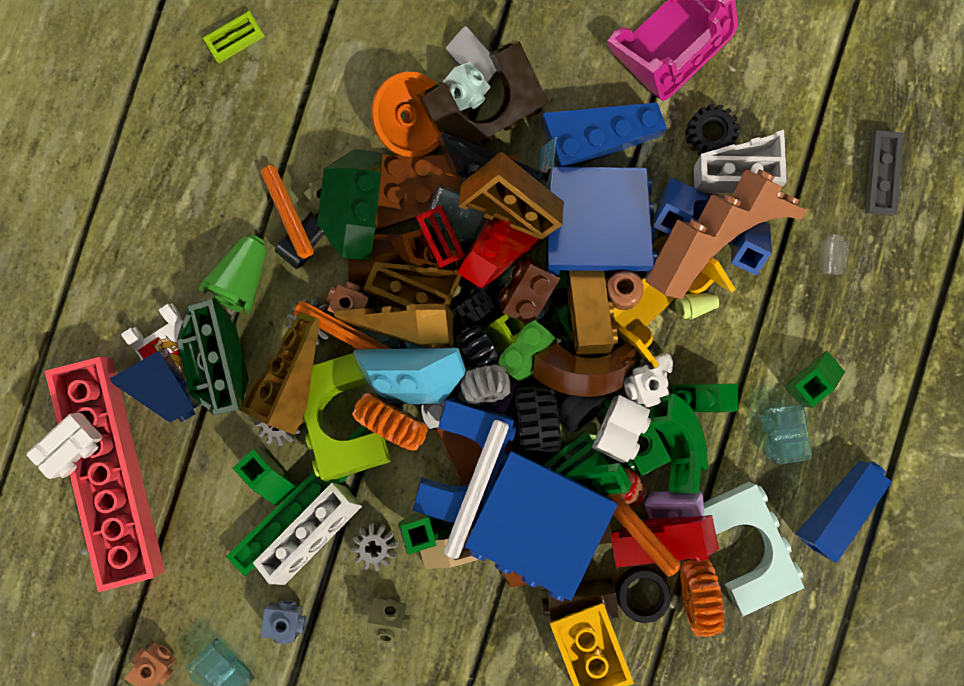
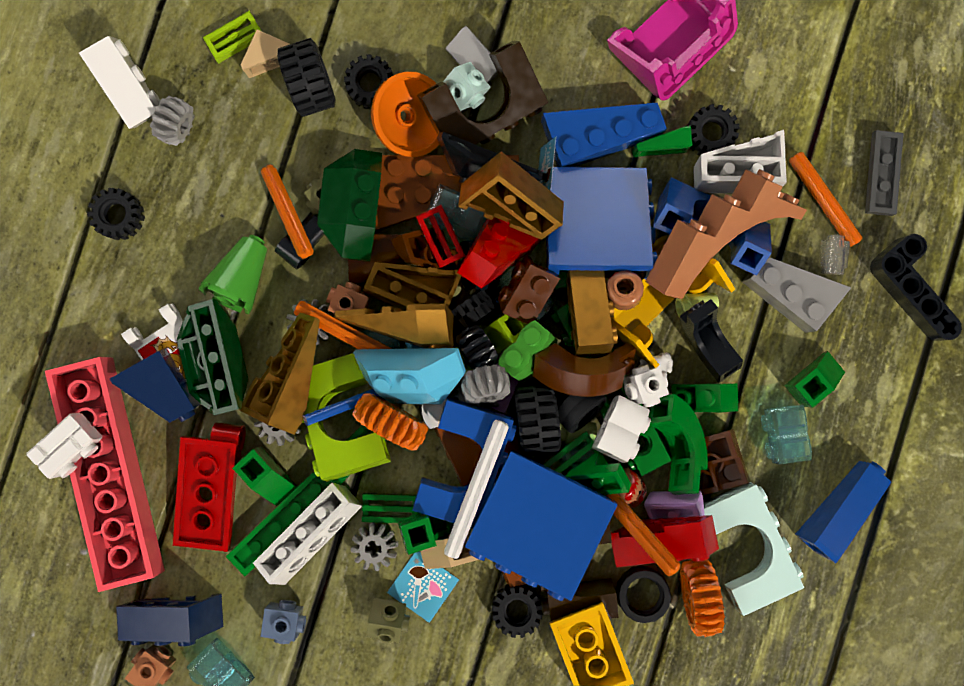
(100, 210): none -> black tyre
(121, 80): none -> white wedge
(169, 620): none -> dark blue wedge
(172, 120): none -> light grey gear
(207, 465): none -> red hinge
(261, 54): none -> tan slope
(306, 77): none -> black tyre
(334, 409): none -> blue bar
(356, 72): none -> black tyre
(385, 508): none -> green tile
(422, 588): none -> medium azure sticker
(521, 626): none -> black tyre
(672, 142): none -> green slope
(708, 340): none -> black arch
(725, 464): none -> reddish brown slope
(797, 293): none -> light grey wedge
(825, 198): none -> orange axle
(939, 321): none -> black beam

